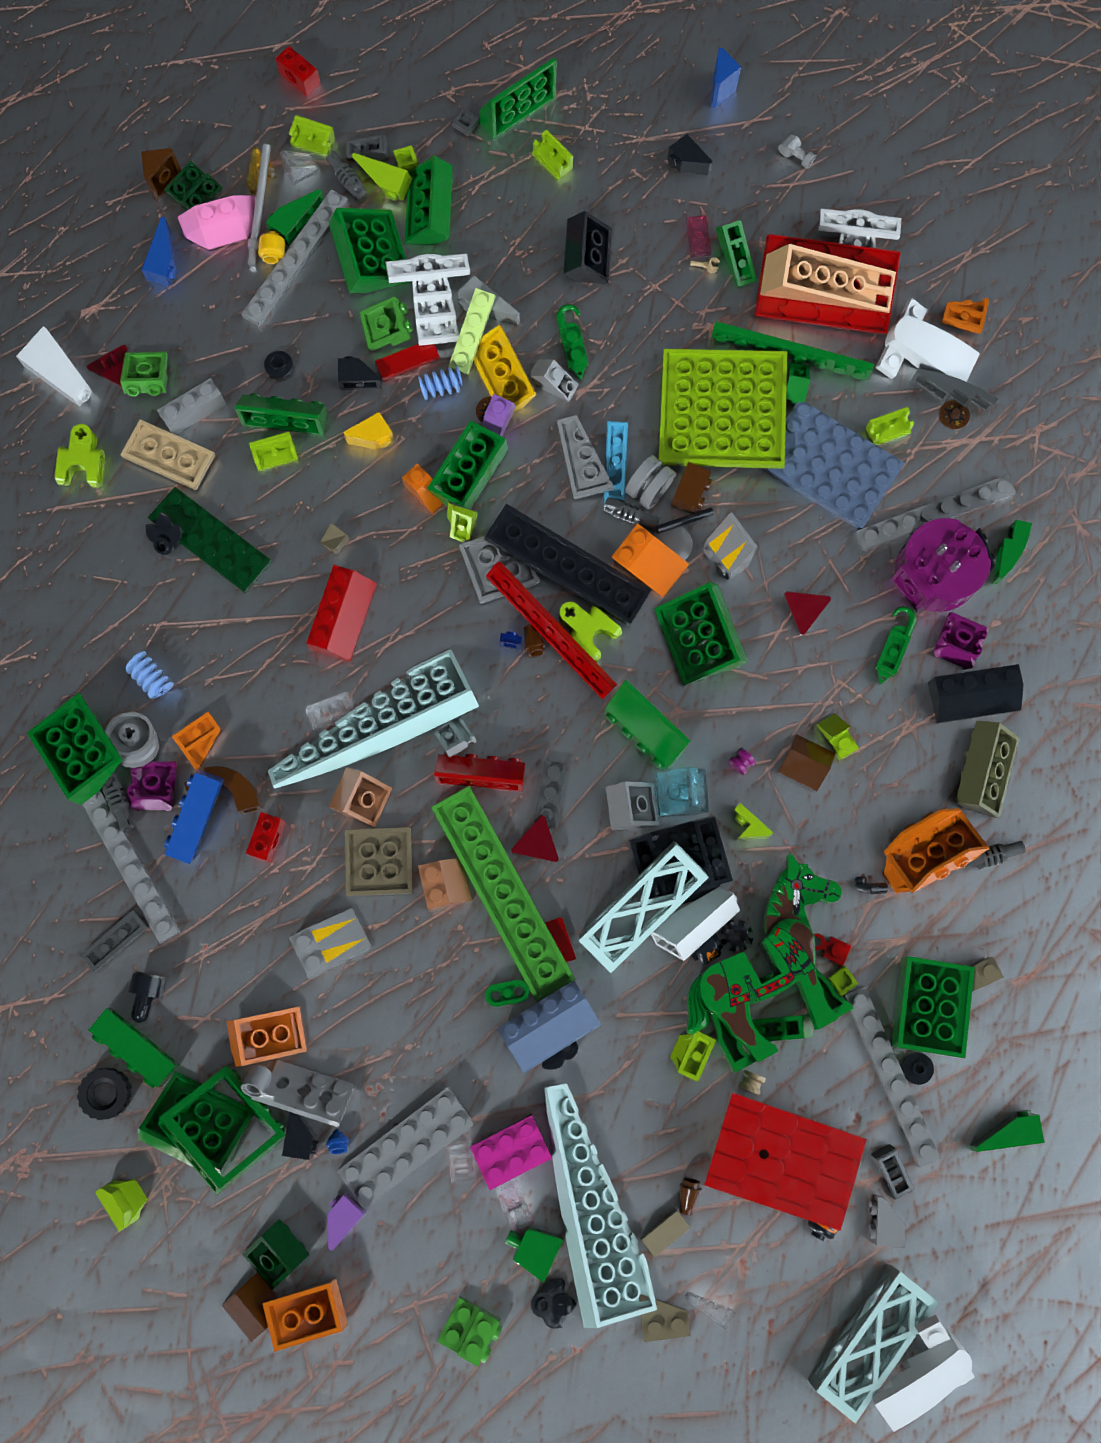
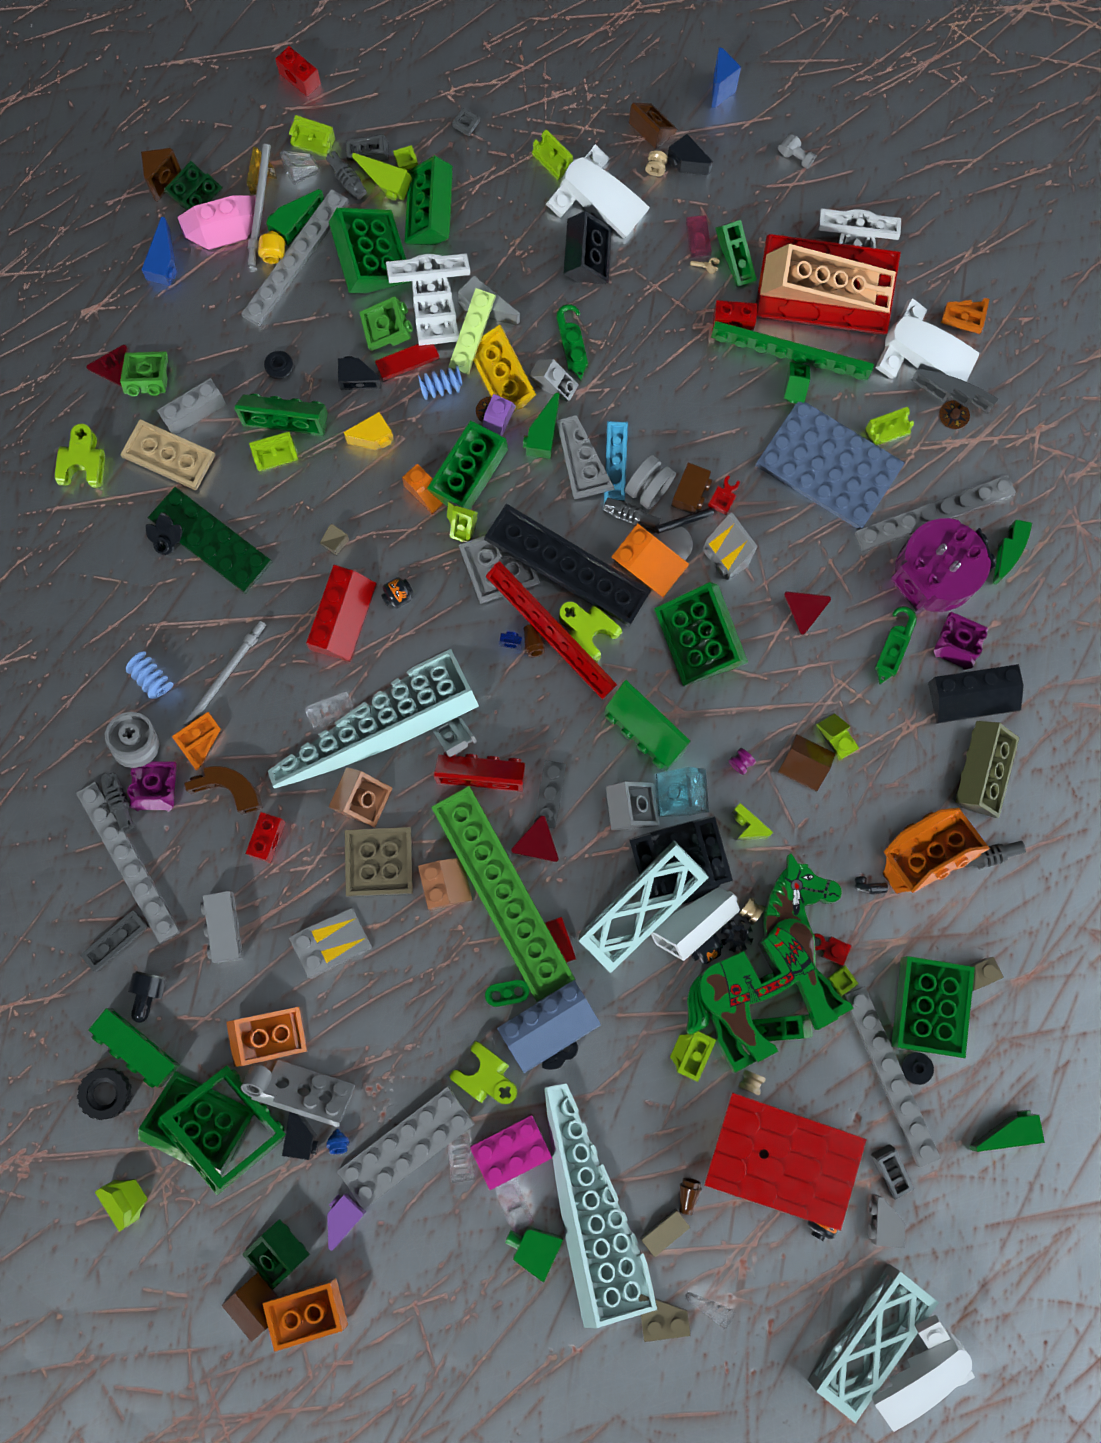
(52, 365): white slope -> none
(76, 749): green slope -> none
(194, 816): blue brick -> none
(221, 927): none -> light grey brick
(249, 640): none -> light grey bar
(397, 592): none -> black head
(470, 1331): bright green plate -> none
(488, 1078): none -> lime piece
(519, 100): green slope -> none
(542, 431): none -> green slope
(556, 1303): black plate -> none
(598, 193): none -> white slope
(651, 123): none -> reddish brown slope
(656, 163): none -> tan wheel
(723, 408): lime plate -> none
(724, 498): none -> red plate
(735, 314): none -> red brick
(751, 910): none -> tan wheel

